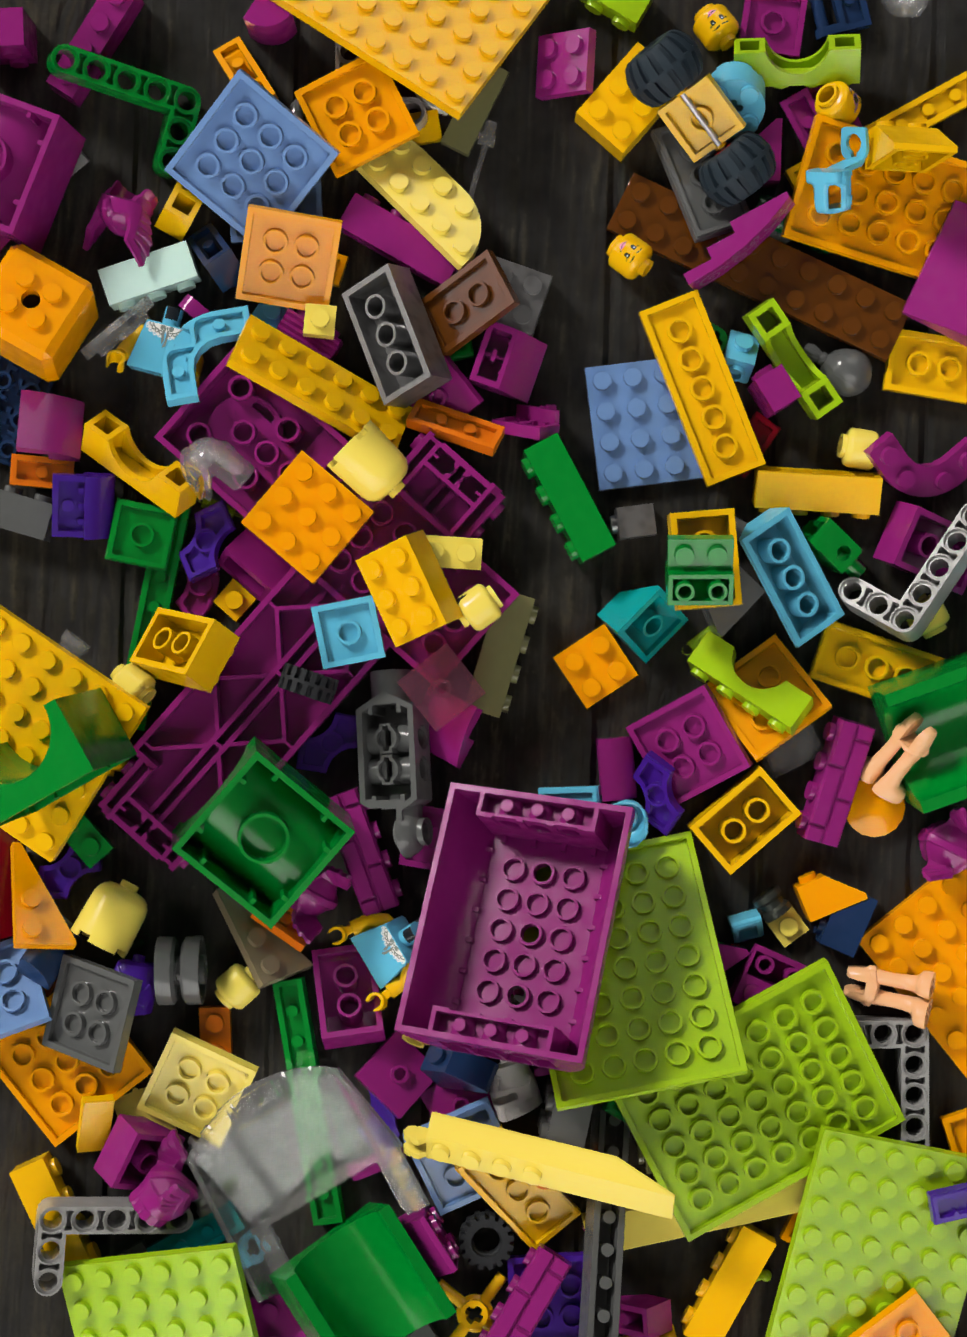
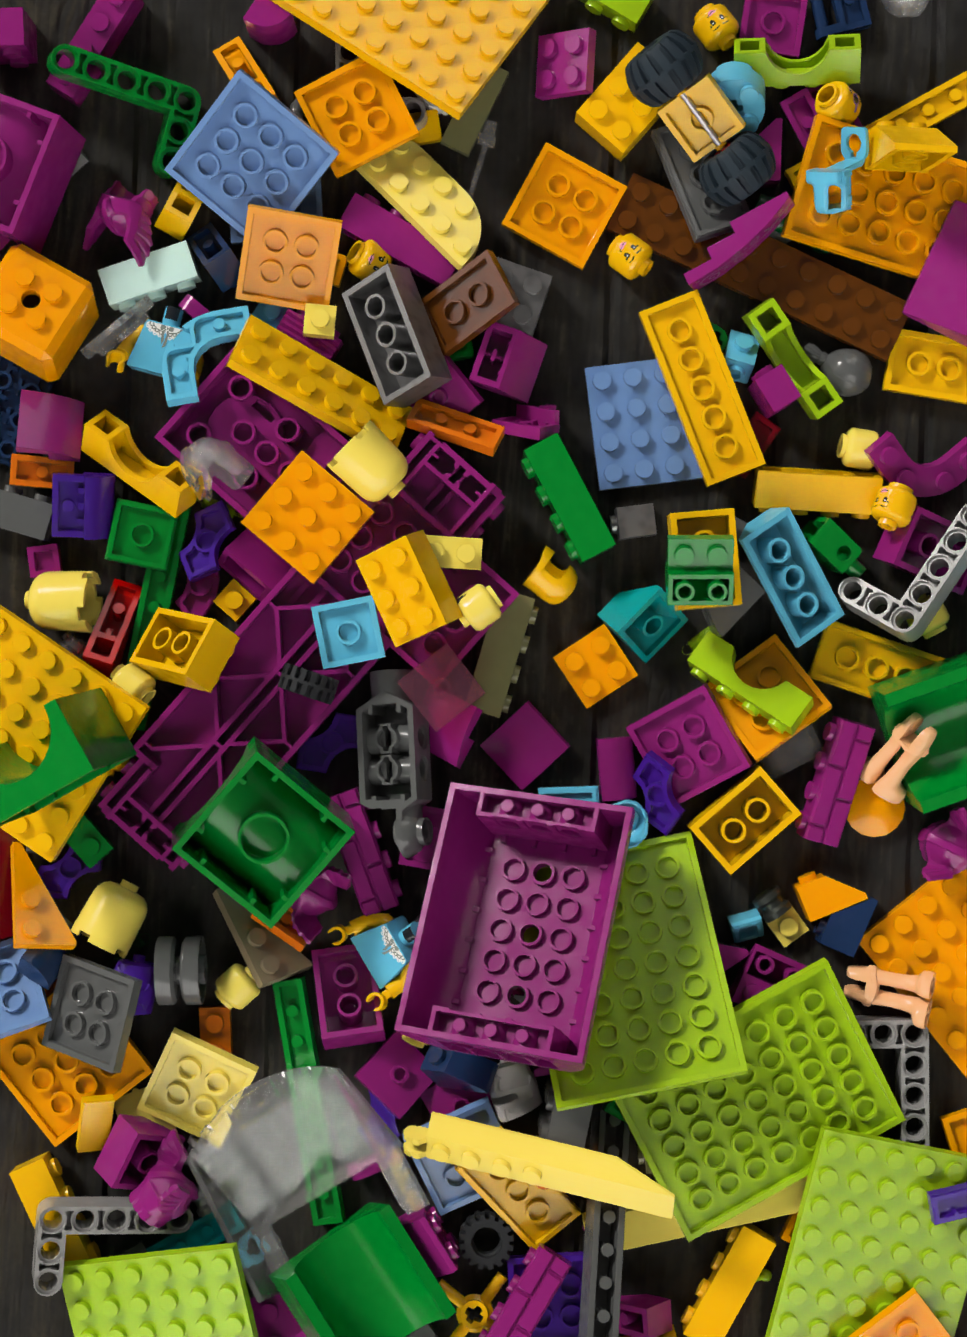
(44, 559): none -> magenta plate
(65, 600): none -> light yellow cylinder
(113, 627): none -> red slope
(366, 258): none -> yellow head
(525, 745): none -> magenta slope
(549, 581): none -> yellow helmet
(564, 206): none -> light orange plate
(894, 506): none -> yellow head

